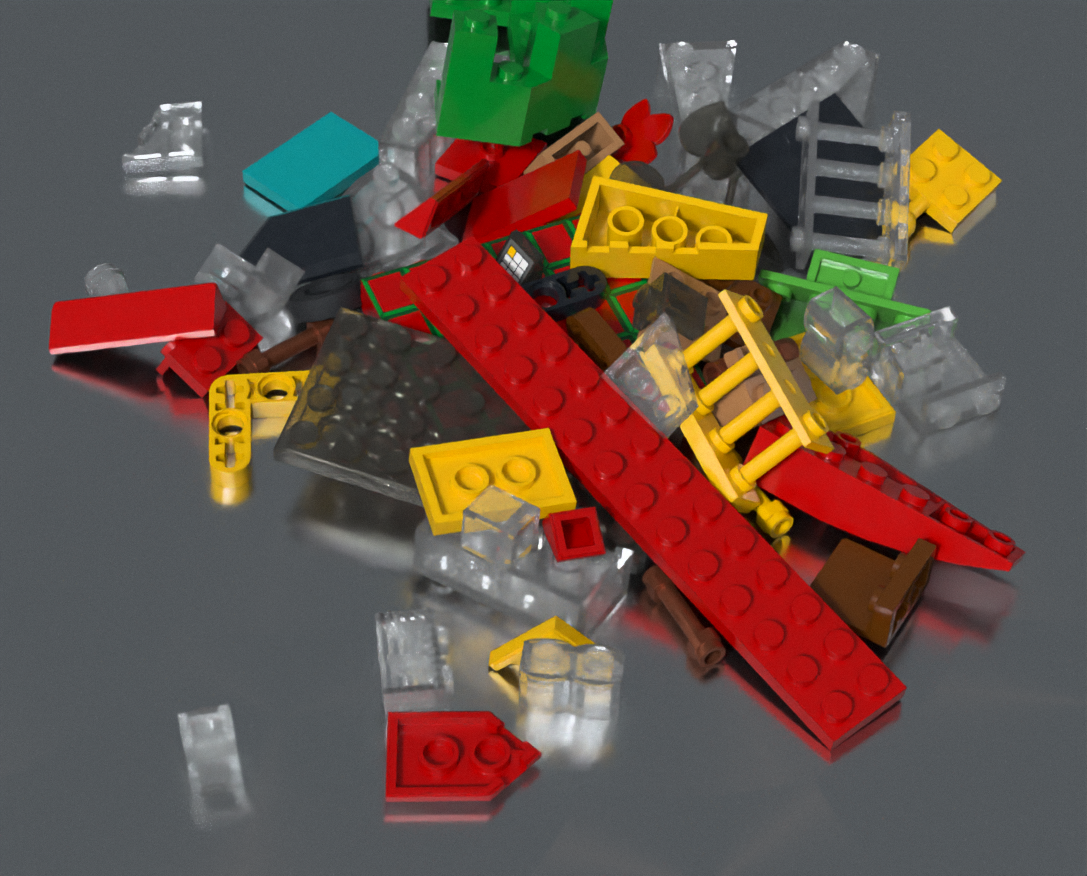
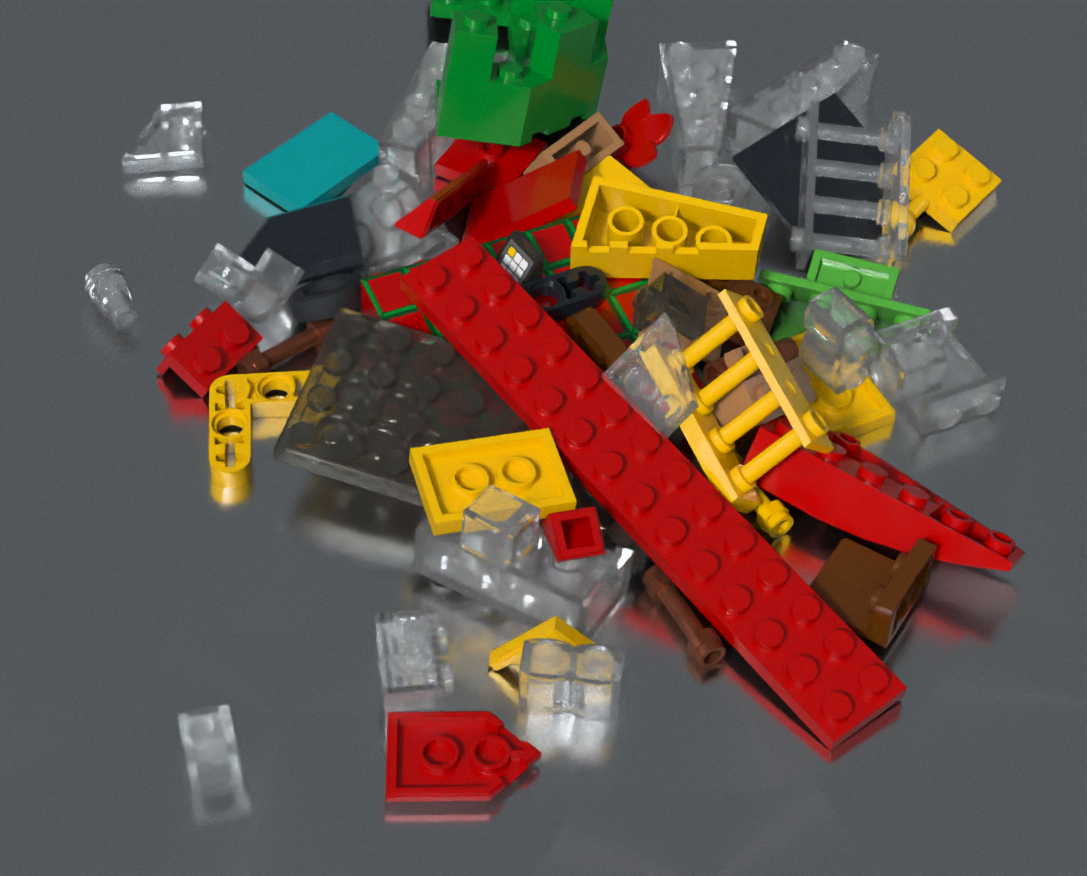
(136, 318): red slope -> none
(715, 139): clear smoke plant -> none

